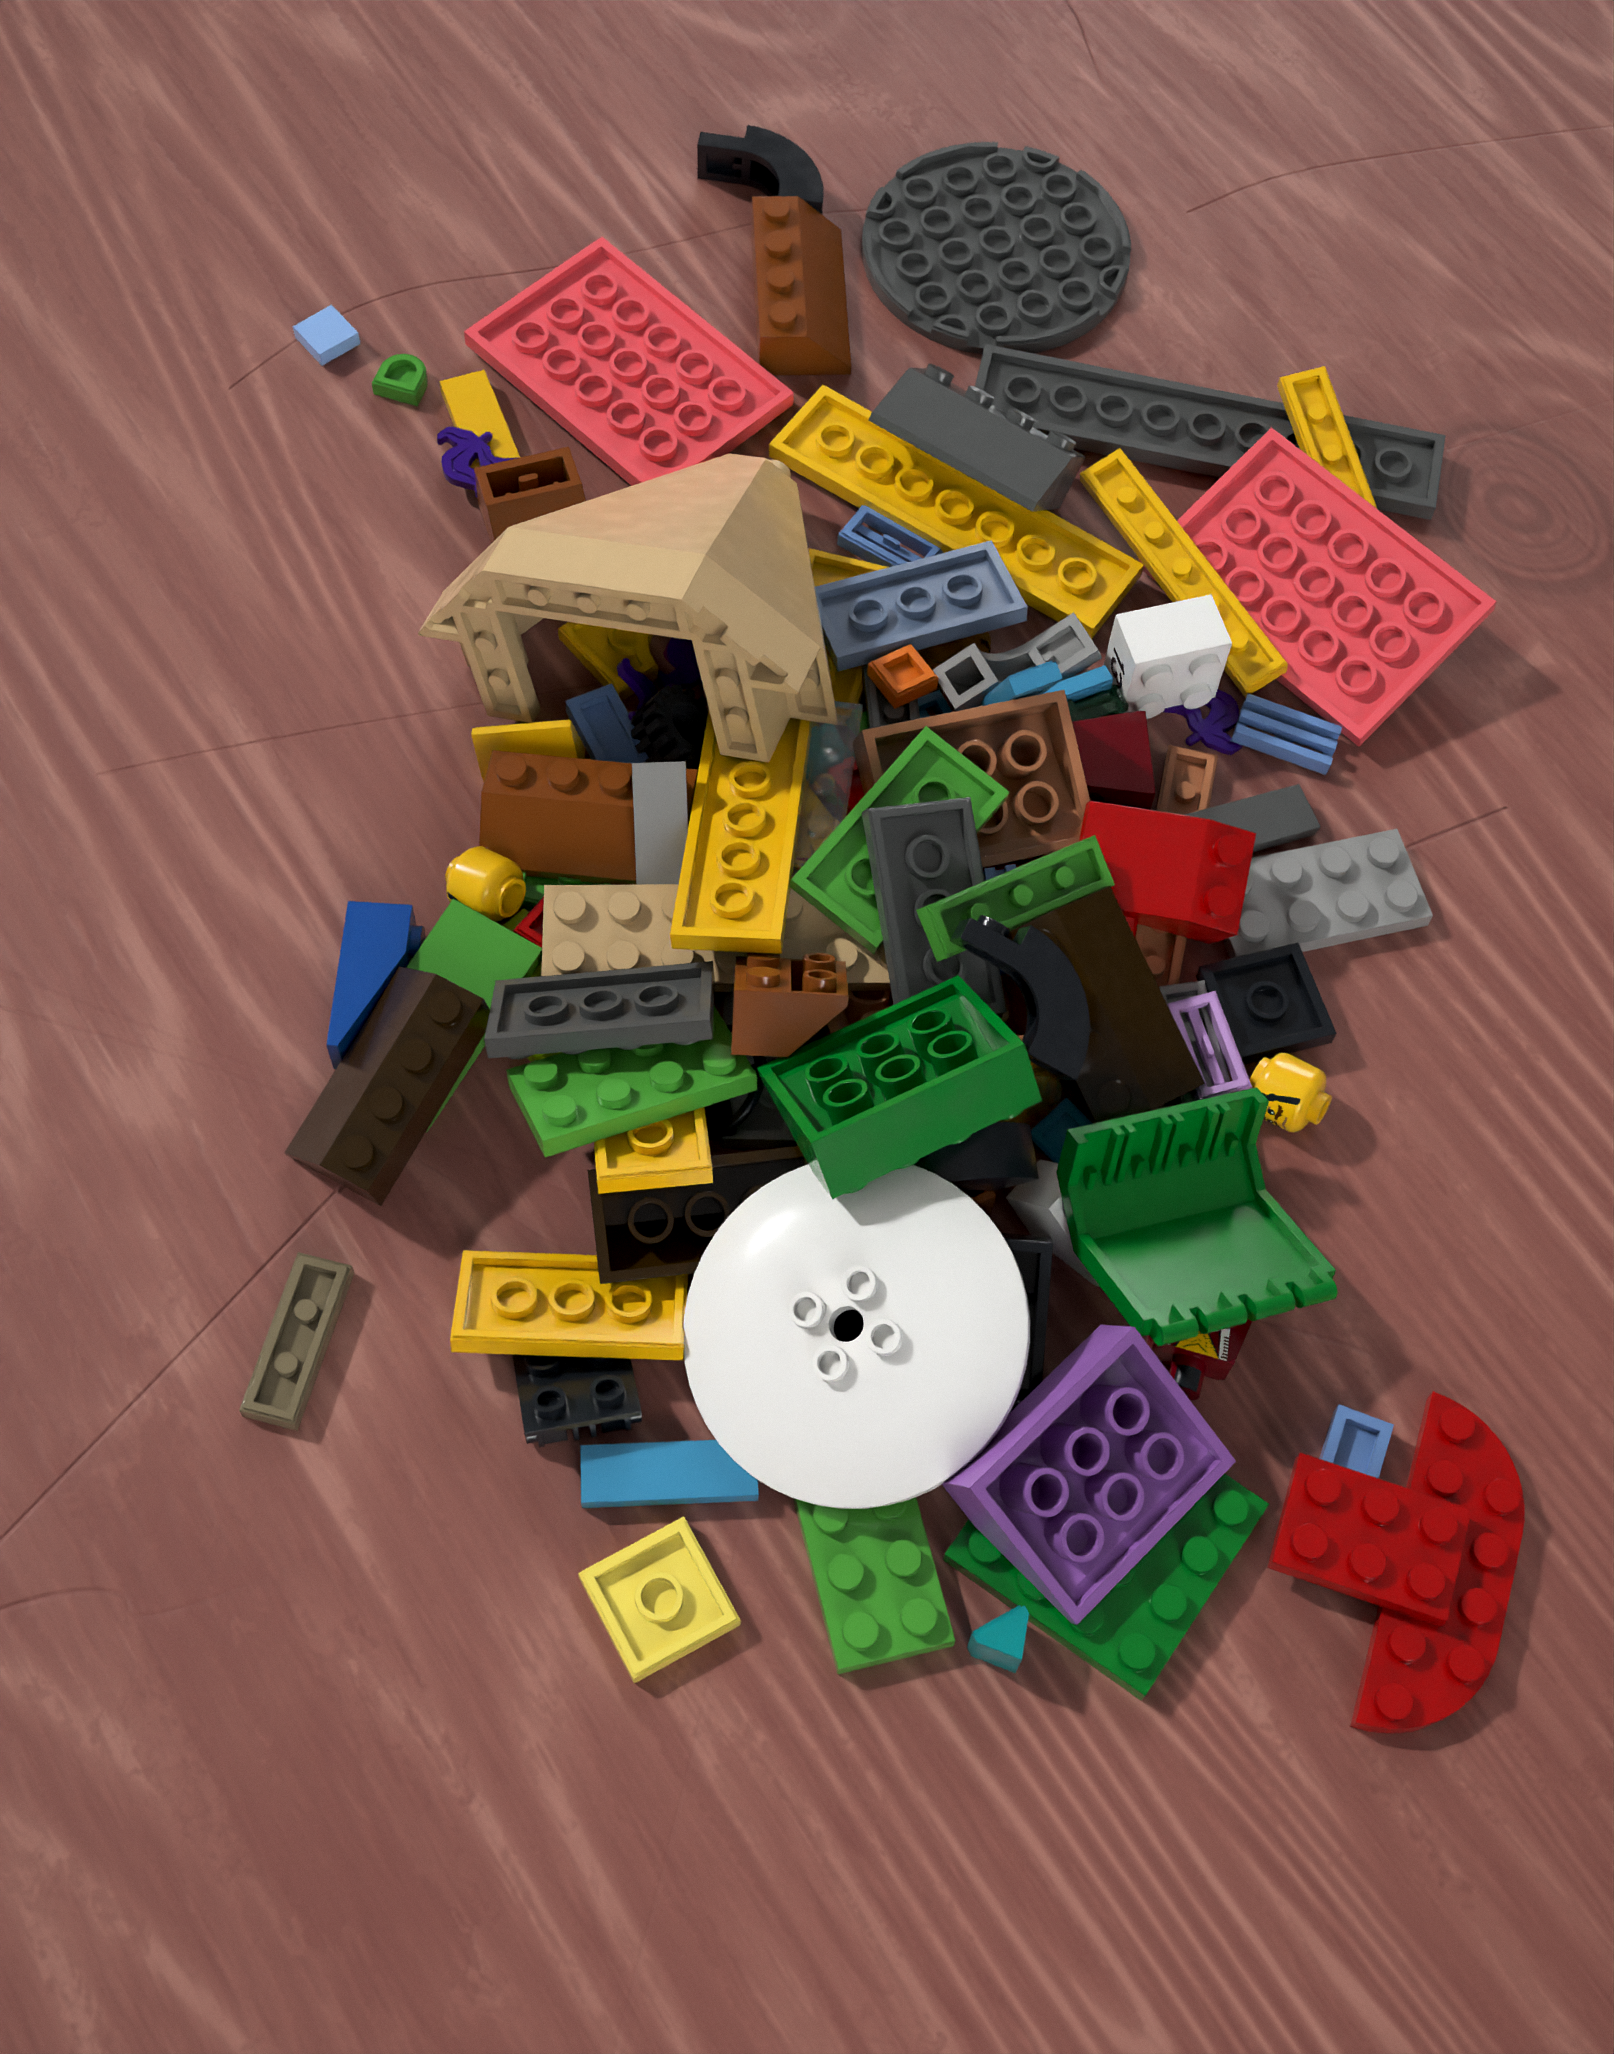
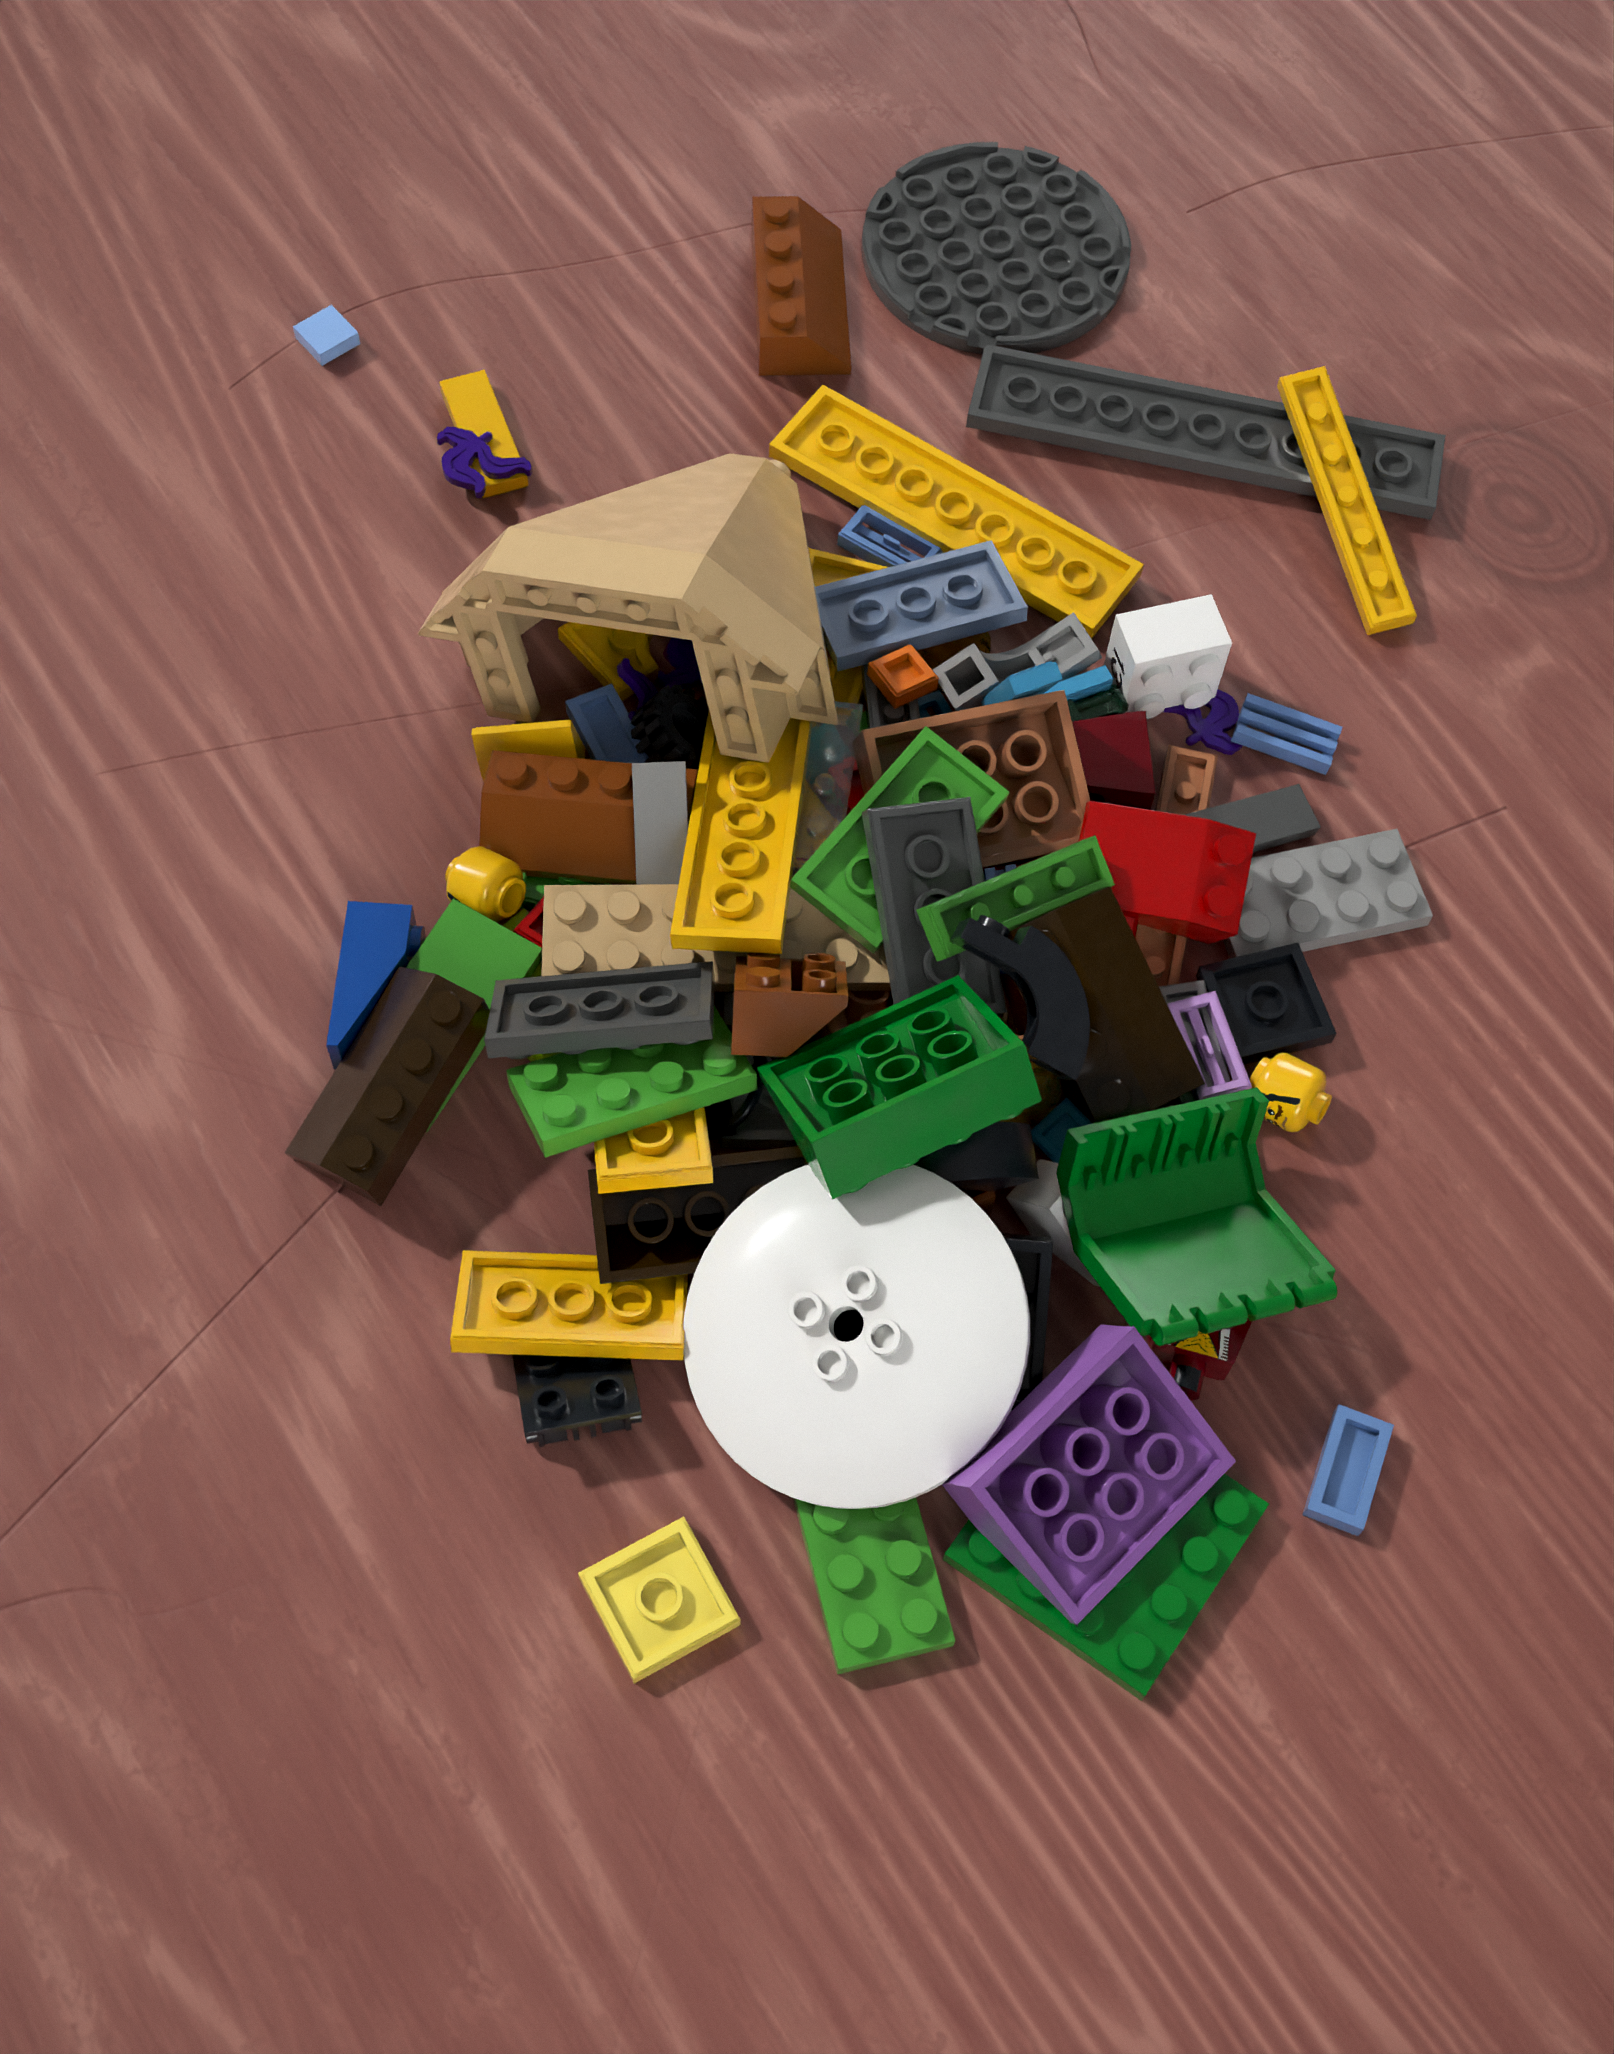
(297, 1341): dark tan tile -> none
(401, 379): bright green tile -> none
(526, 489): dark orange slope -> none
(627, 366): coral plate -> none
(662, 1474): dark azure tile -> none
(762, 162): black arch -> none
(980, 438): dark grey slope -> none
(1001, 1639): teal slope -> none
(1180, 565): yellow tile -> none
(1332, 584): coral plate -> none
(1425, 1553): red plate -> none

